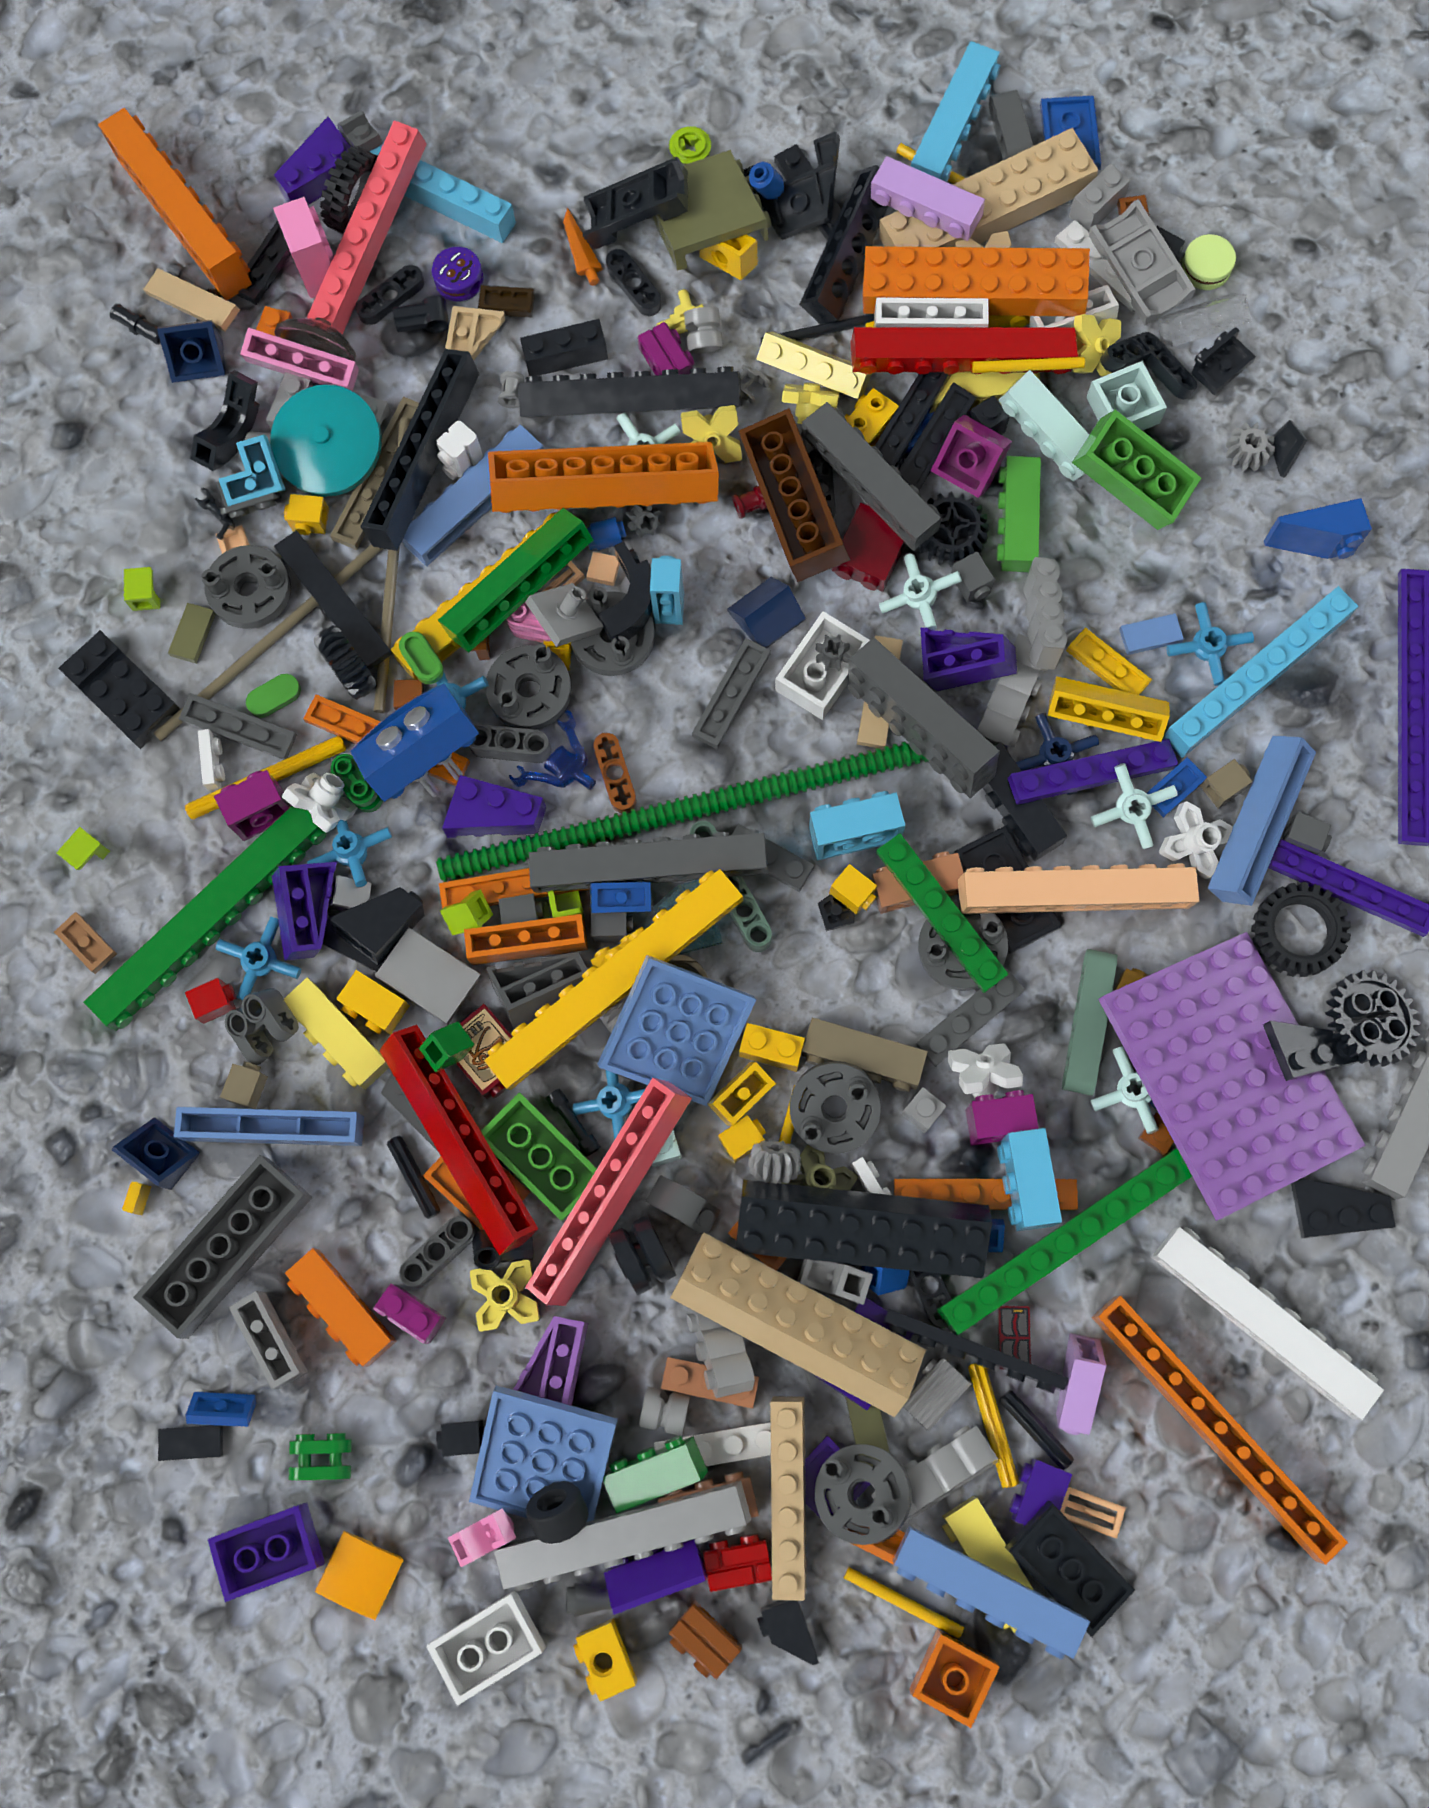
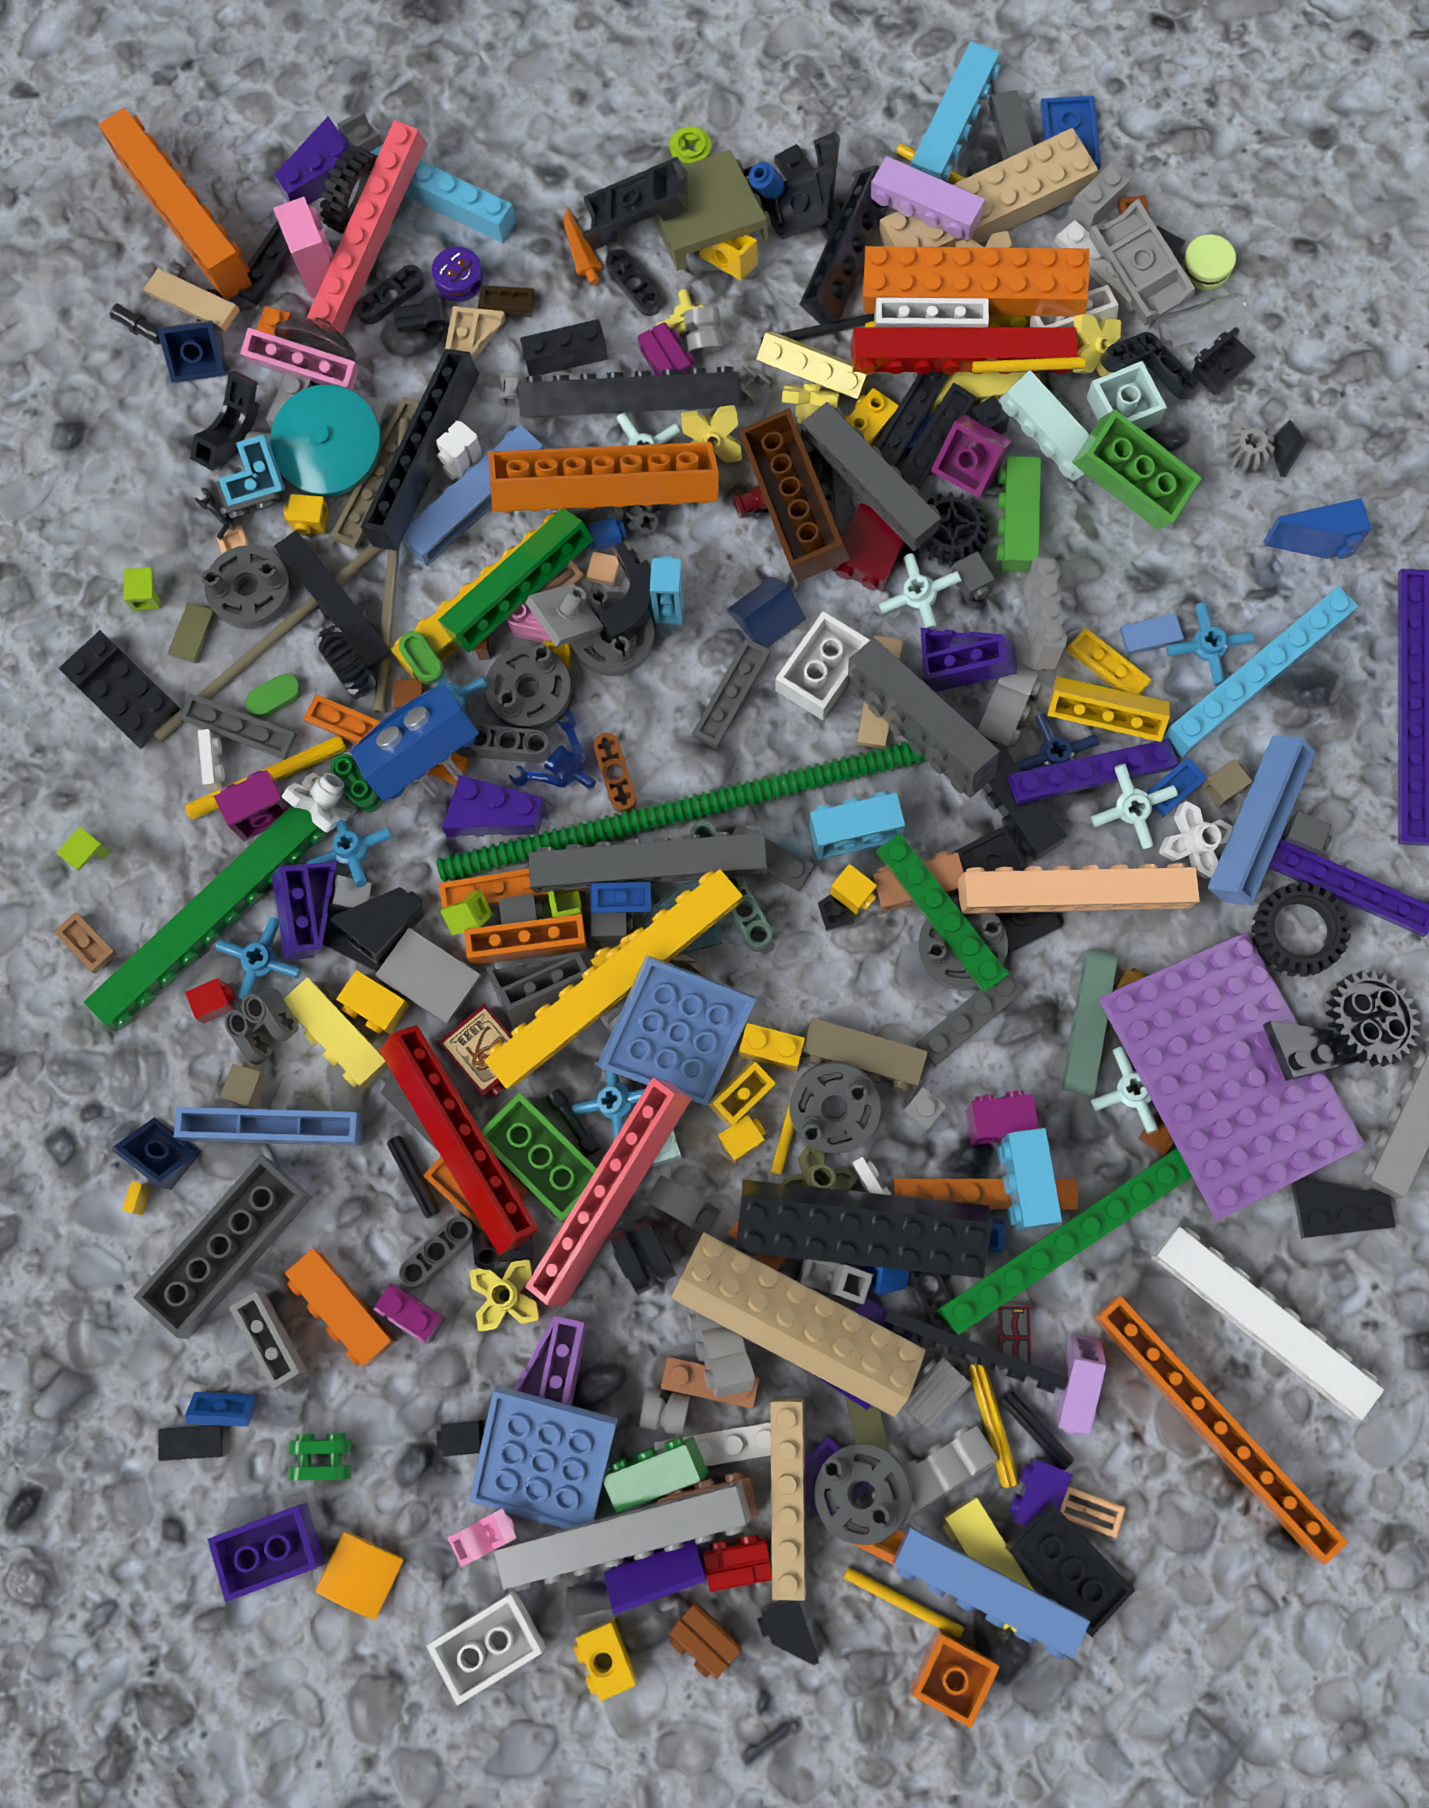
(446, 1046): green brick -> none
(557, 1512): black tyre -> none
(774, 1161): light grey gear -> none
(828, 658): dark grey gear -> none
(986, 1071): white plant -> none

